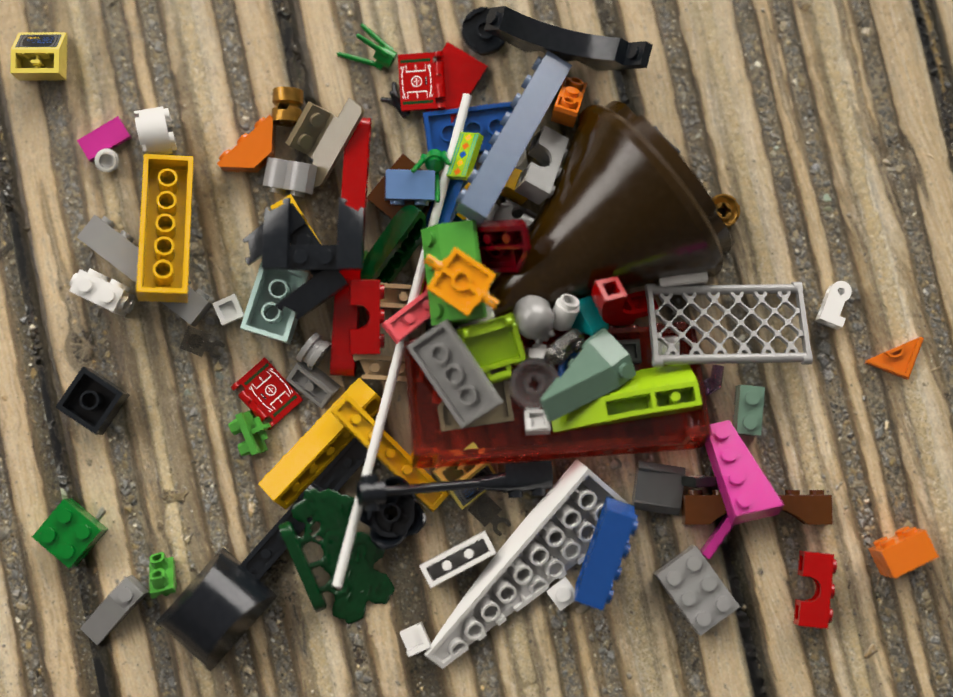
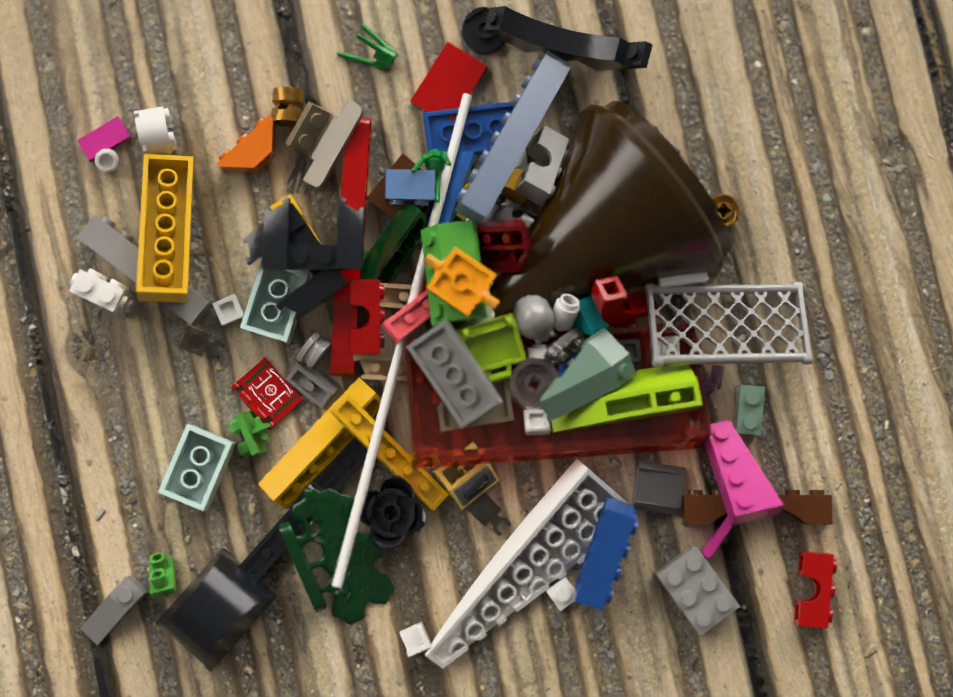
(39, 56): light yellow slope -> none
(69, 533): green brick -> none
(92, 401): black brick -> none
(197, 467): none -> light aqua brick
(289, 176): light grey brick -> none
(395, 101): black bar -> none
(421, 81): red piece -> none
(457, 559): white brick -> none
(464, 155): lime tile -> none
(510, 479): black bar -> none
(569, 101): orange slope -> none
(699, 481): pearl dark grey tile -> none
(833, 304): white leg -> none
(898, 360): orange tile -> none
(902, 552): orange brick -> none

